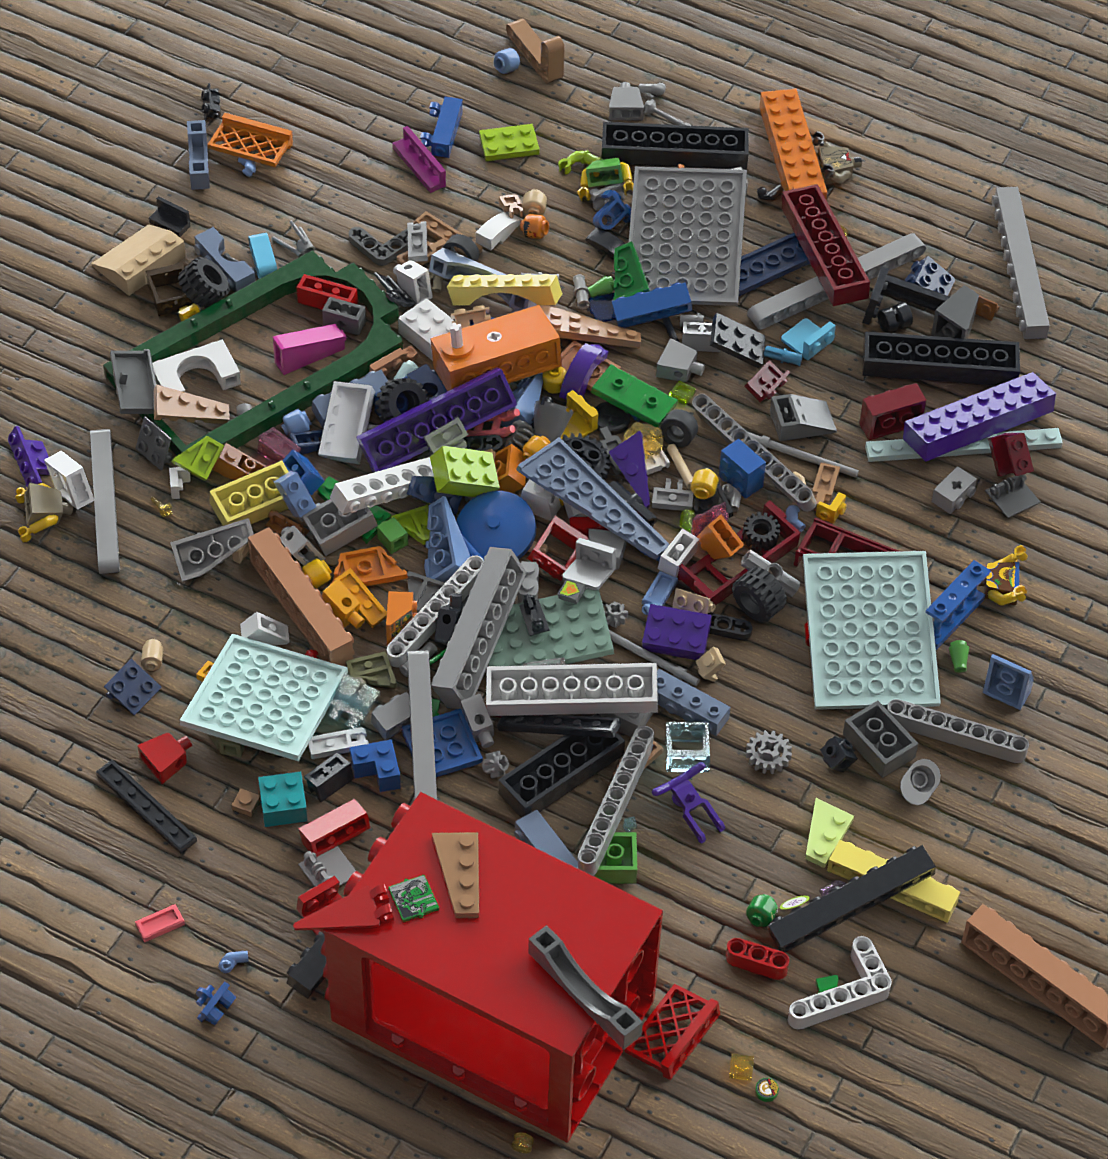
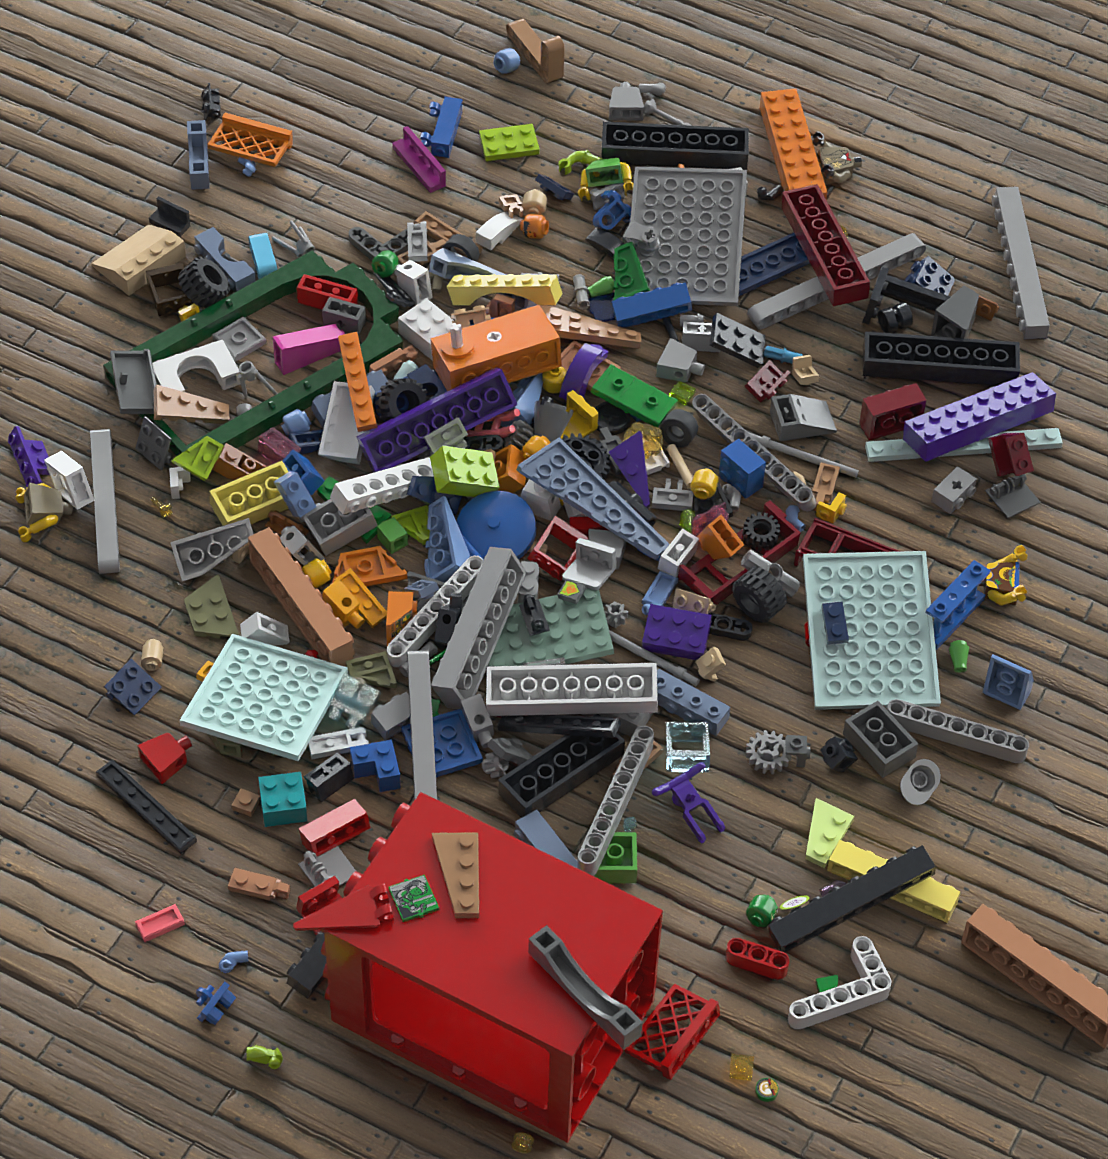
(210, 611): none -> olive wing
(240, 338): none -> light grey tile
(249, 373): none -> light grey plant
(257, 885): none -> nougat hinge
(265, 1056): none -> lime arm
(357, 382): none -> orange plate
(385, 263): none -> green head
(422, 589): none -> sand blue plate
(500, 306): none -> nougat wing
(509, 749): none -> dark grey wing
(549, 184): none -> dark blue plate
(641, 236): none -> light grey piece
(797, 746): none -> dark grey bracket
(803, 370): none -> tan bracket
(808, 338): medium azure bracket -> none
(835, 623): none -> dark blue plate

